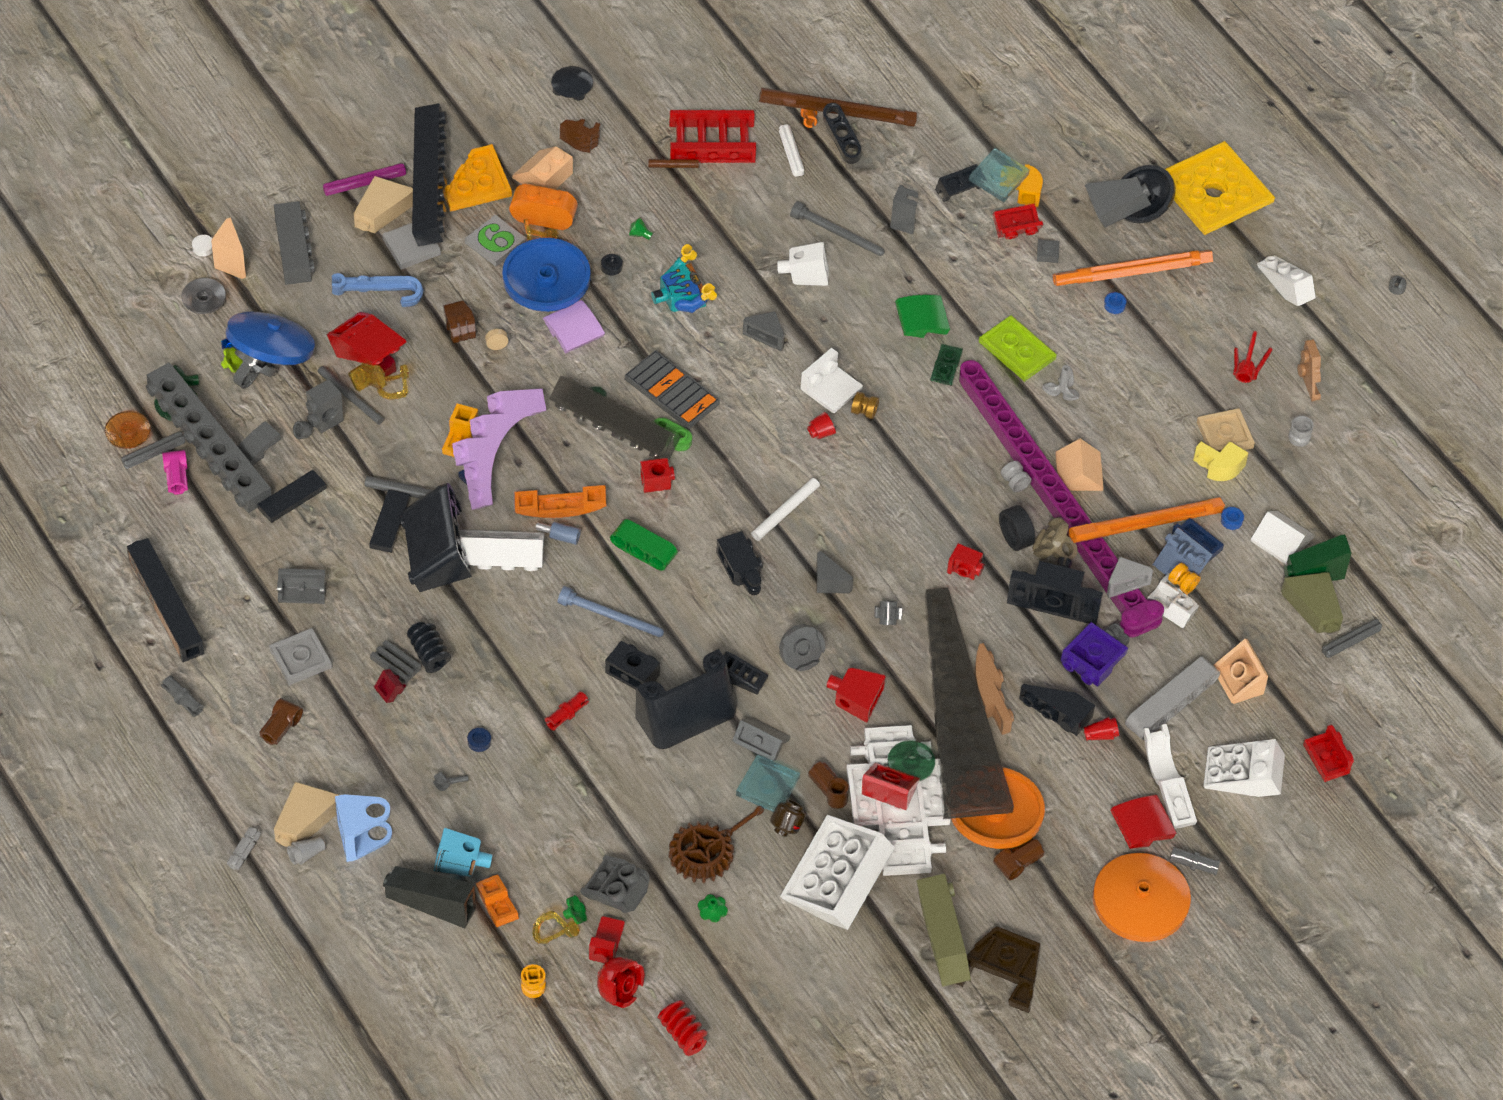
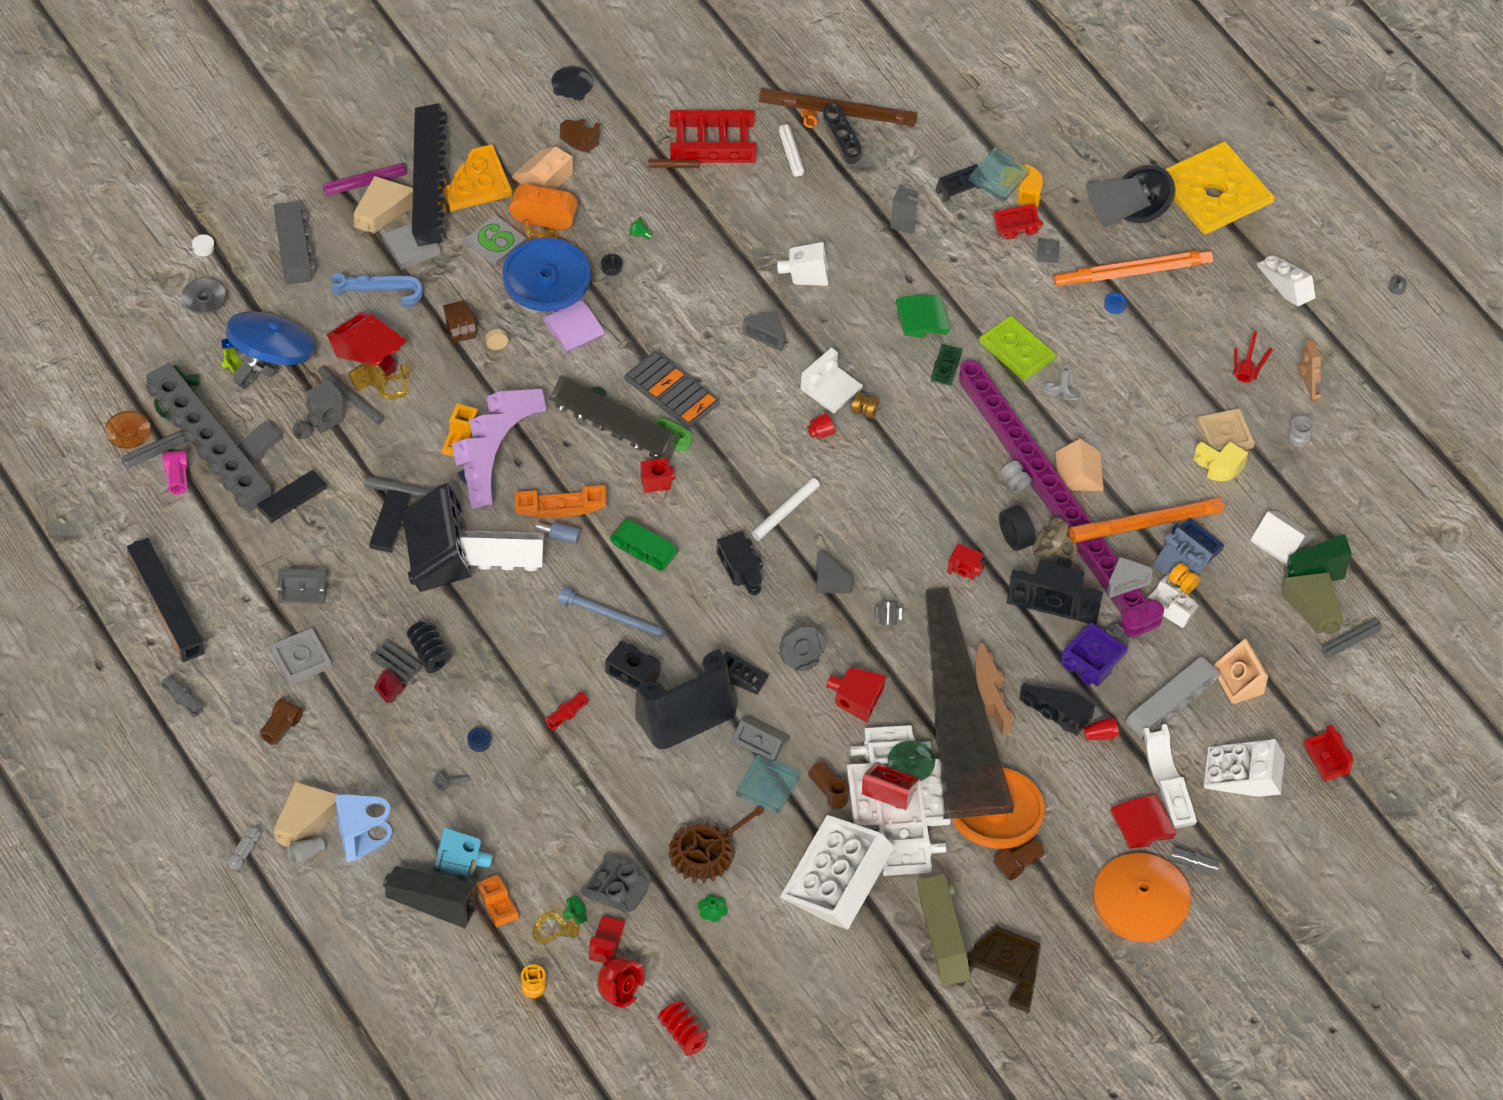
(228, 251): light nougat slope -> none
(682, 286): torso -> none
(788, 817): dark brown head -> none
(800, 211): dark grey piece -> none
(1232, 518): blue tile -> none

